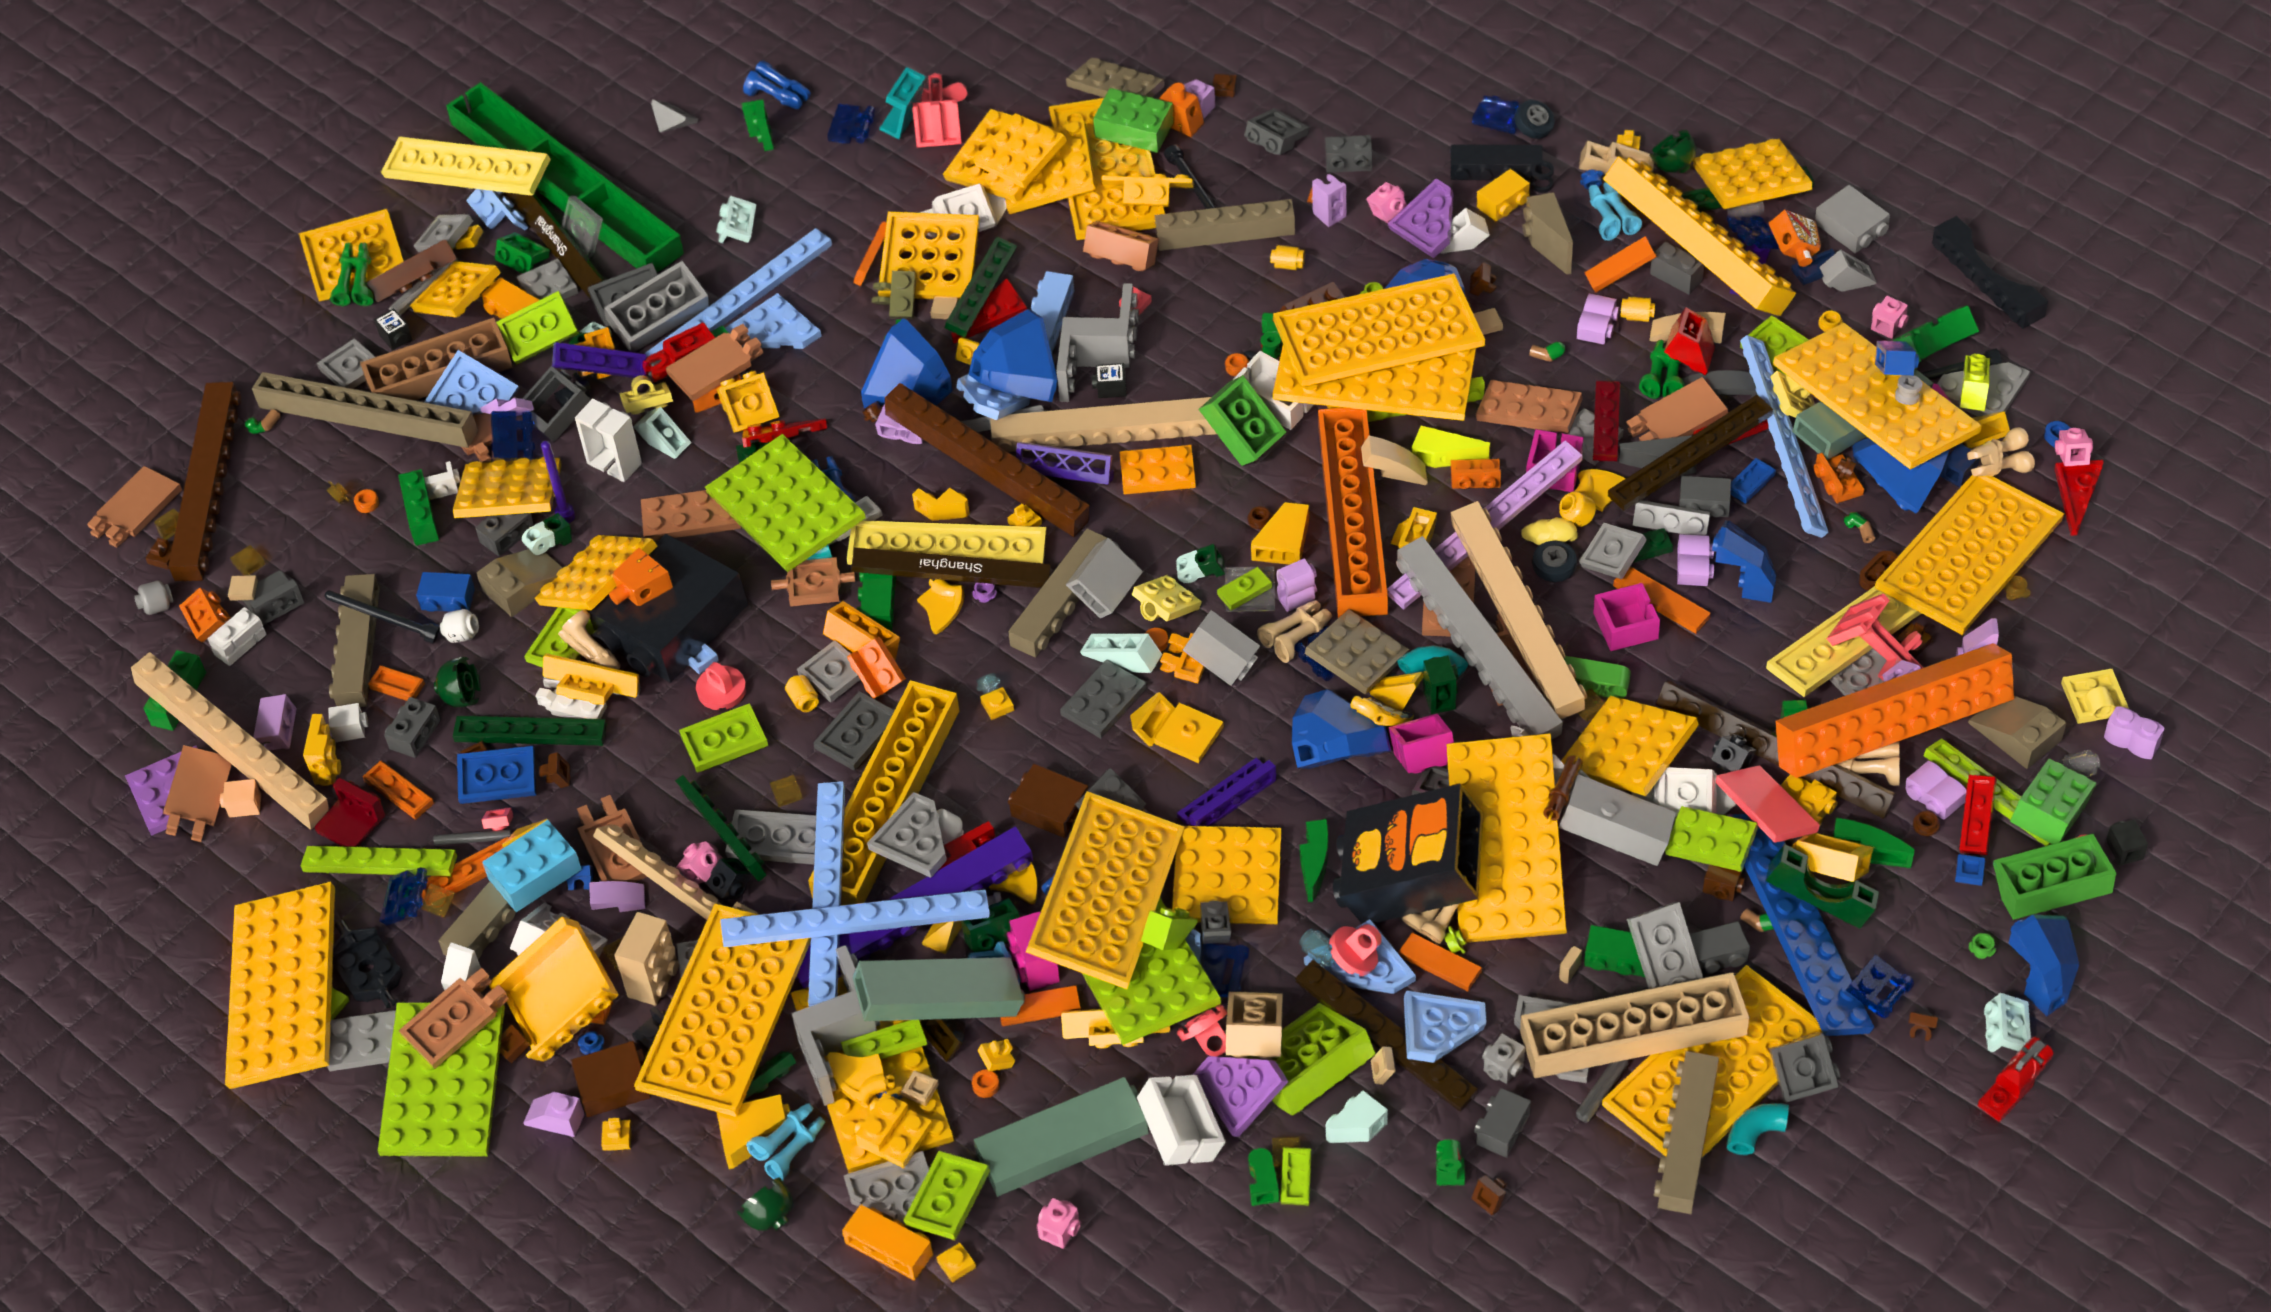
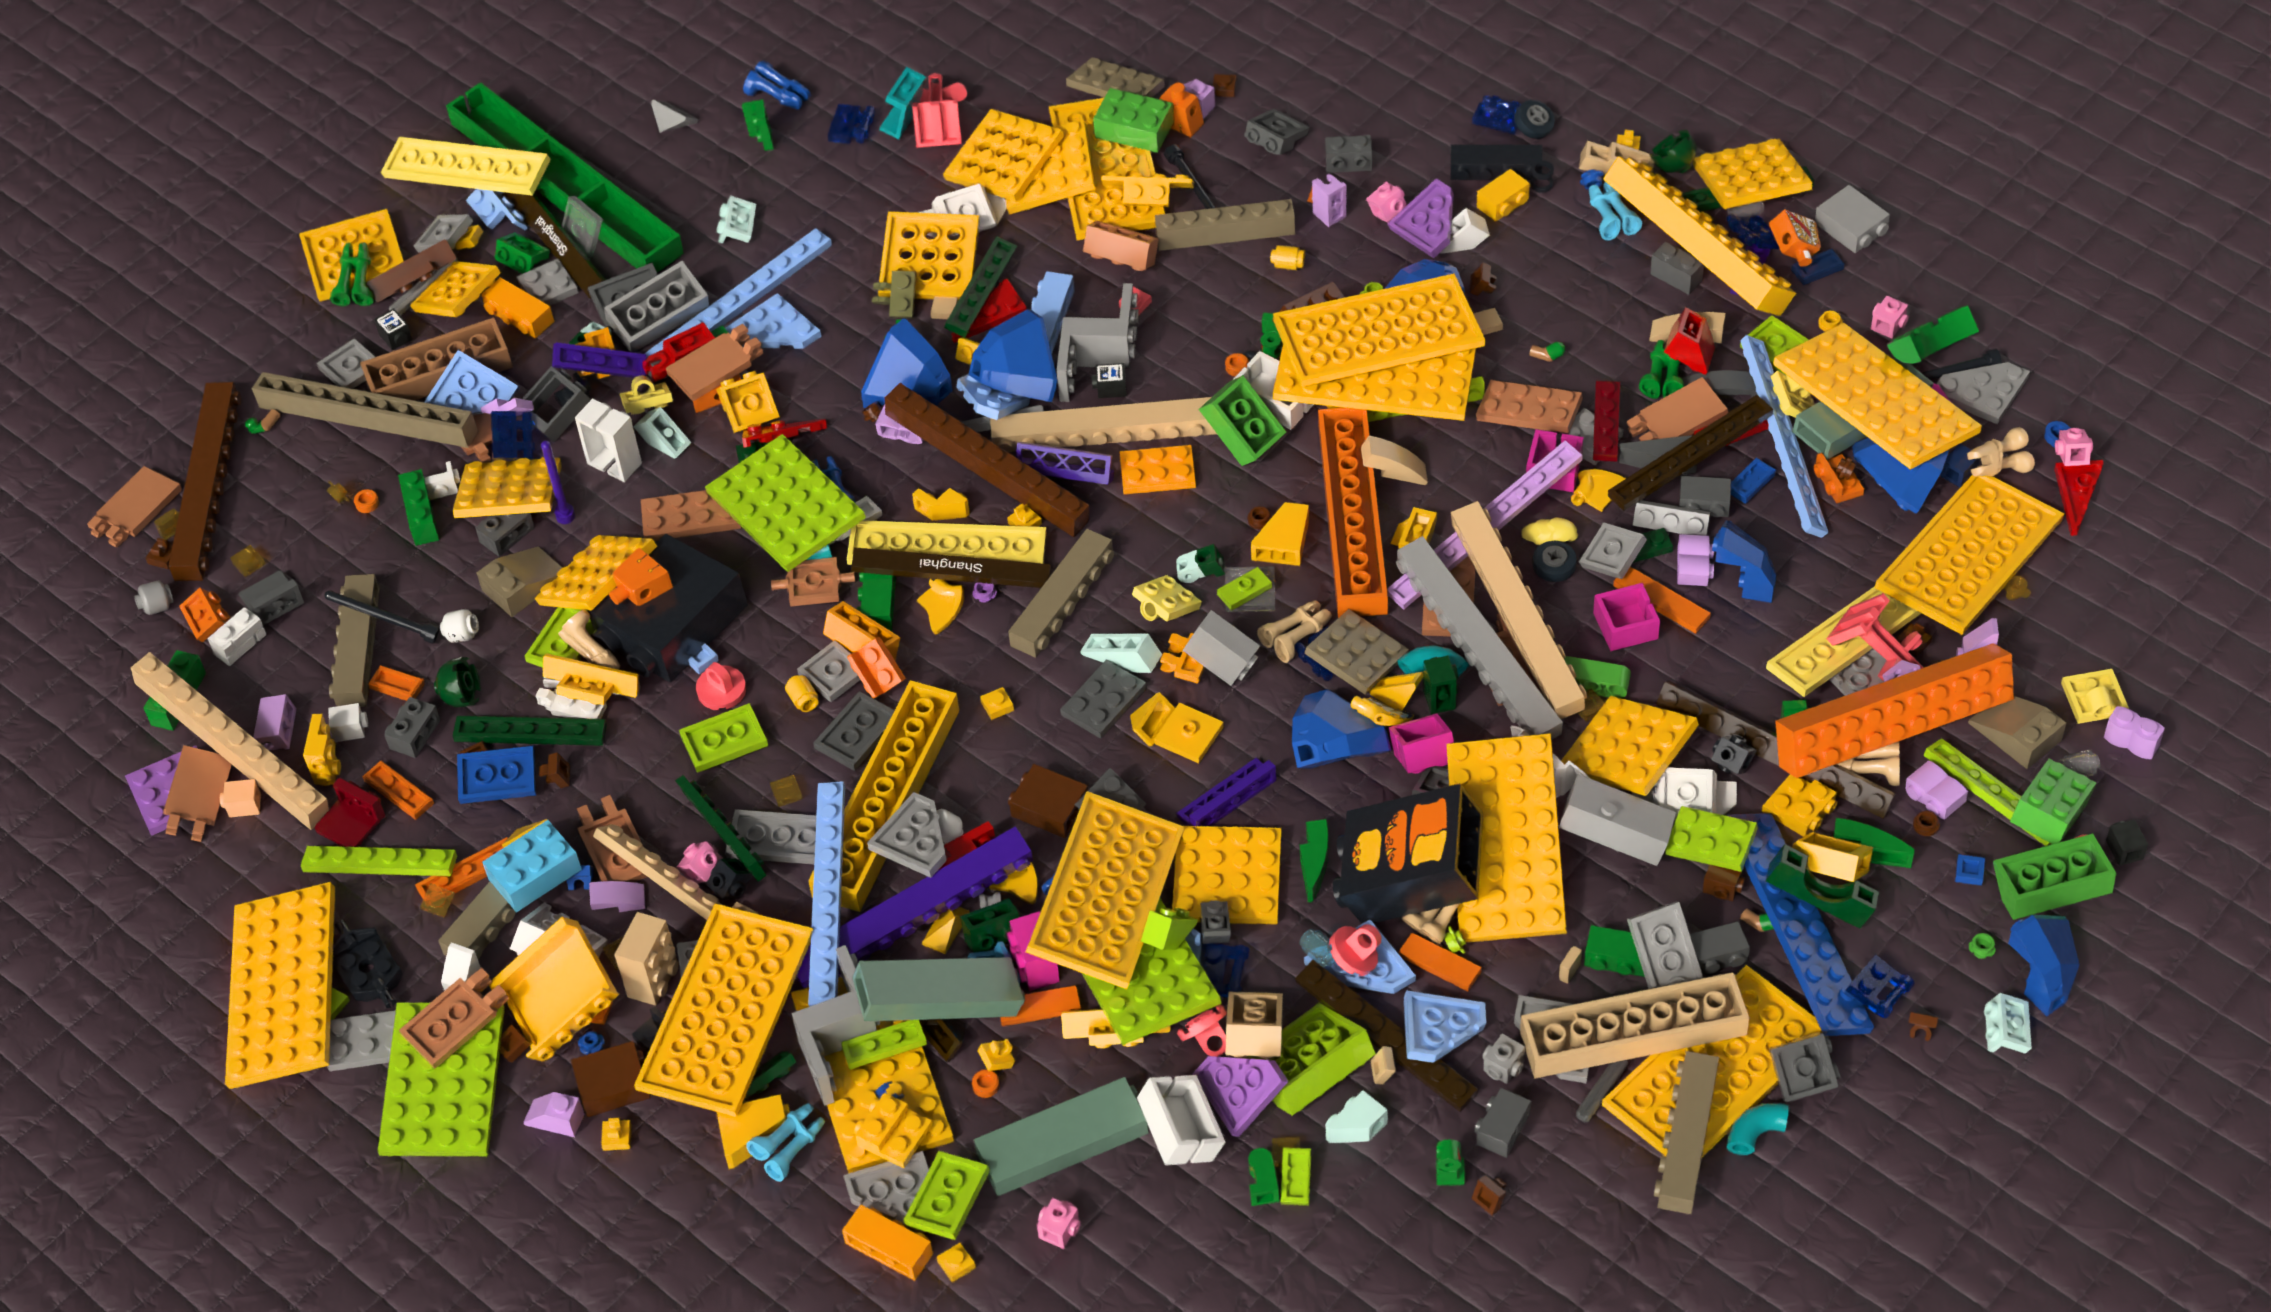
(242, 587): tan tile -> none
(403, 896): clear blue plate -> none
(445, 591): blue brick -> none
(471, 837): dark grey bar -> none
(497, 819): coral plate -> none
(537, 327): lime plate -> none
(547, 534): leg -> none
(768, 1207): dark green cylinder -> none
(854, 918): light blue plate -> none
(859, 1076): yellow arm -> none
(870, 255): orange tile -> none
(920, 1088): tan tile -> none
(987, 683): clear light blue plate -> none
(1020, 150): yellow plate -> none
(1104, 578): light grey brick -> none
(1159, 637): orange tile -> none
(1296, 584): lavender brick -> none
(1439, 447): neon yellow slope -> none
(1475, 473): orange bracket -> none
(1548, 230): dark tan slope -> none
(1560, 795): reddish brown pin -> none
(1577, 508): yellow head -> none
(1597, 319): lavender brick -> none
(1620, 264): orange tile -> none
(1637, 309): yellow brick -> none
(1767, 804): coral tile -> none
(1846, 272): light grey slope -> none
(1863, 525): arm -> none
(1875, 569): reddish brown plate -> none
(1896, 358): blue brick -> none
(1908, 389): light grey wheel -> none
(1975, 382): neon yellow slope -> none
(1978, 814): red plate -> none
(1993, 427): yellow slope -> none
(2016, 1079): red plate -> none
(2017, 300): black arch -> none

